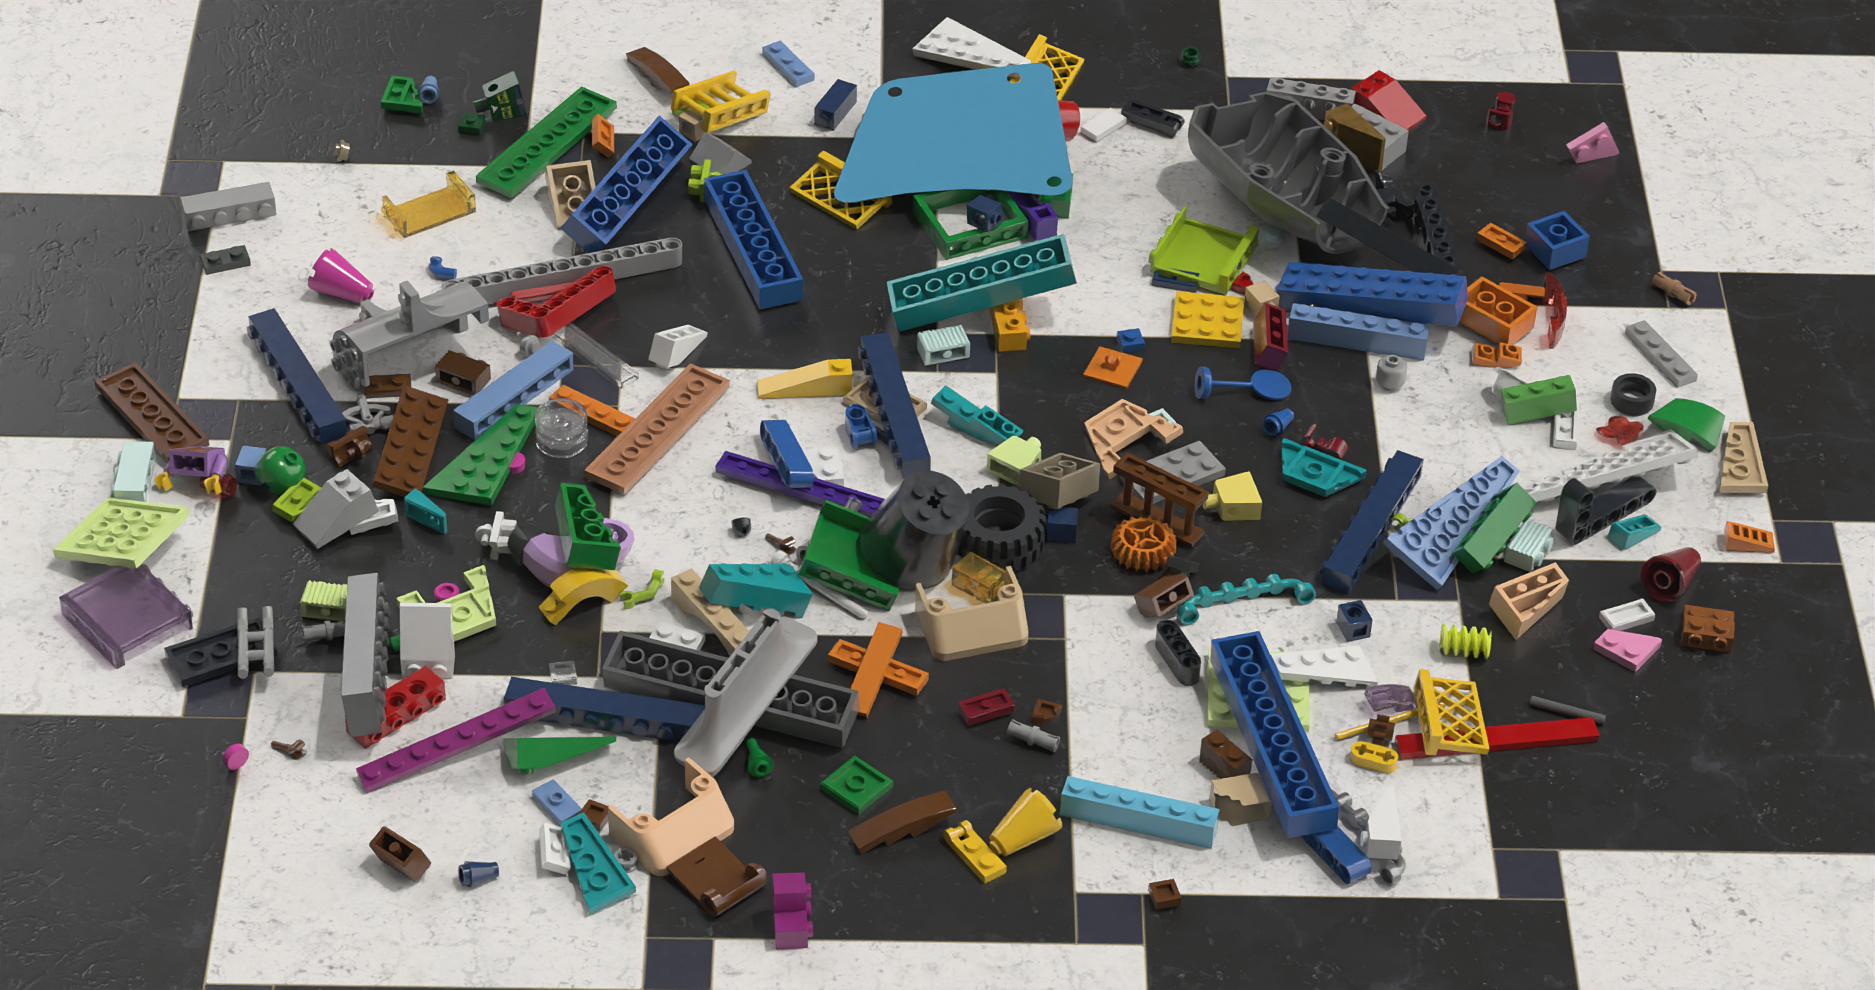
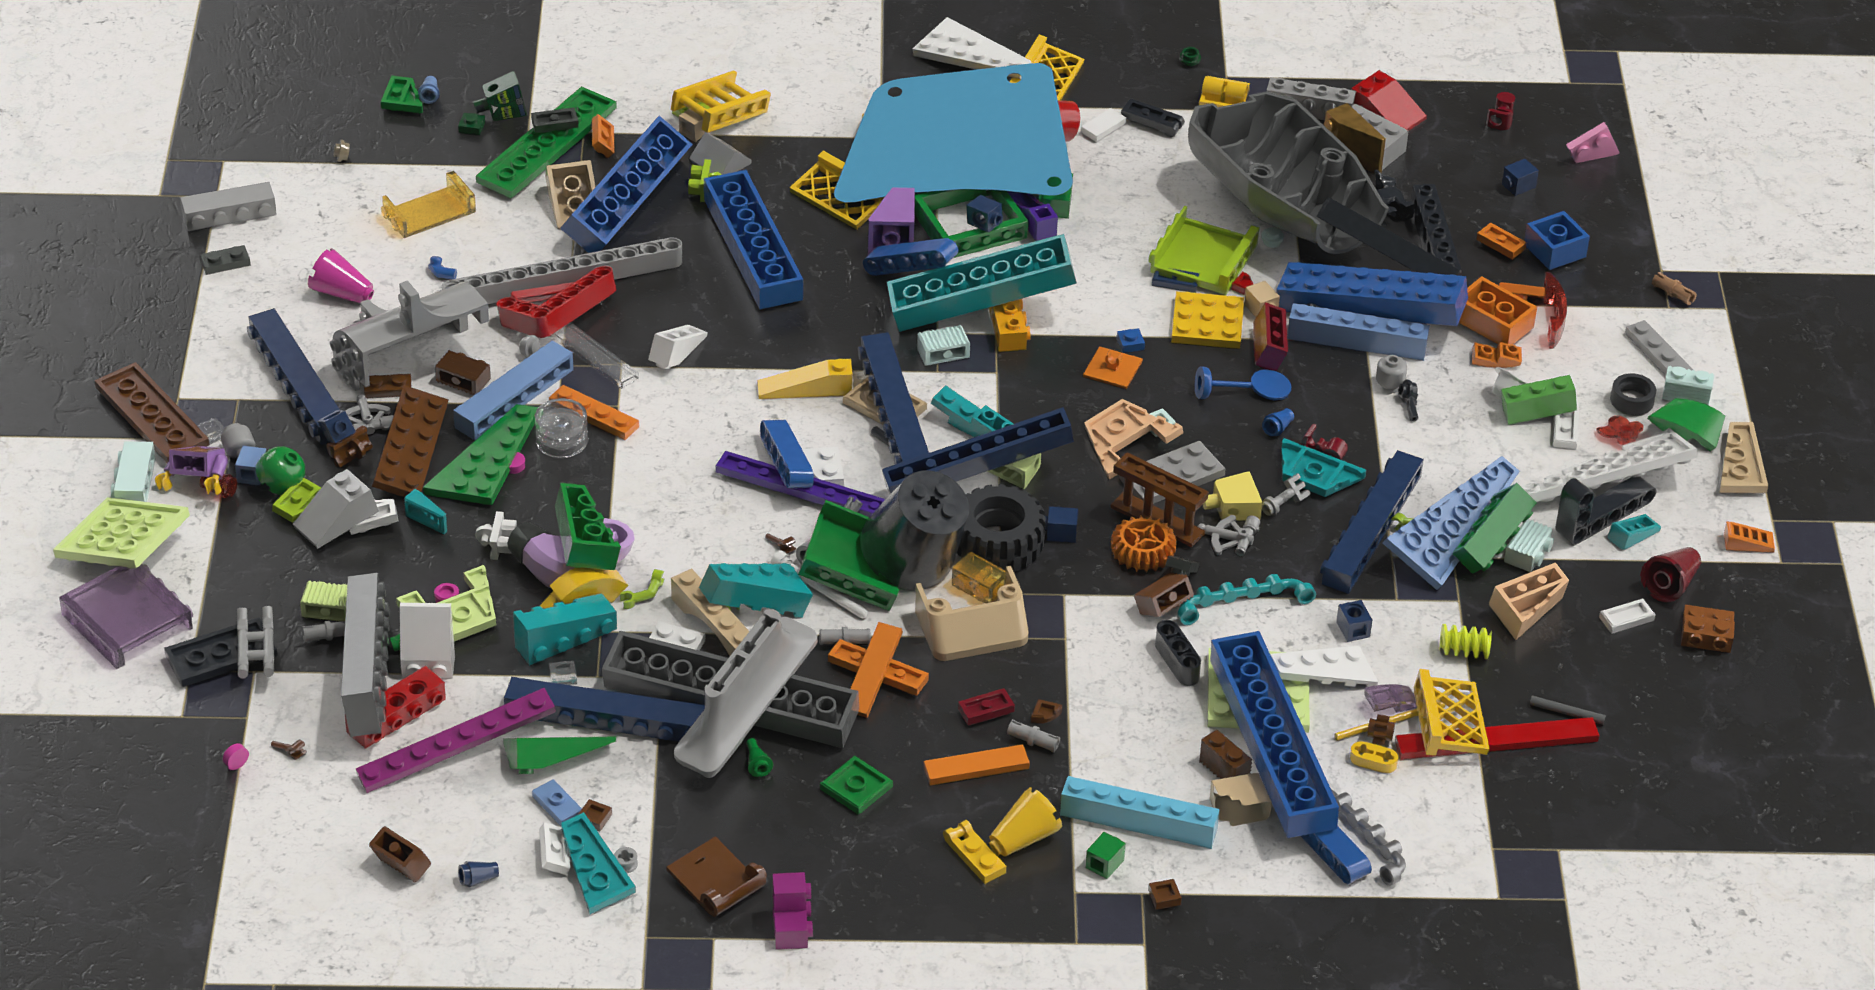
(212, 429): none -> clear tile
(234, 438): none -> light grey head
(336, 426): none -> dark blue brick
(554, 120): none -> pearl dark grey plate
(562, 627): none -> teal wedge
(657, 428): nougat plate -> none
(661, 72): reddish brown slope -> none
(681, 831): light nougat windscreen -> none
(741, 525): black hinge -> none
(788, 63): medium blue plate -> none
(835, 104): dark blue brick -> none
(853, 636): none -> light grey pin
(859, 426): blue piece -> none
(892, 219): none -> medium lavender slope
(906, 818): reddish brown slope -> none
(910, 256): none -> blue beam
(976, 764): none -> orange tile
(988, 450): none -> dark blue brick
(1060, 479): dark tan brick -> none
(1105, 855): none -> green brick
(1223, 91): none -> yellow plate
(1242, 536): none -> light grey piece
(1271, 505): none -> light grey hinge
(1383, 832): white slope -> none
(1409, 392): none -> black plate
(1520, 177): none -> dark blue brick
(1627, 648): bright pink wing -> none
(1688, 385): none -> light aqua brick

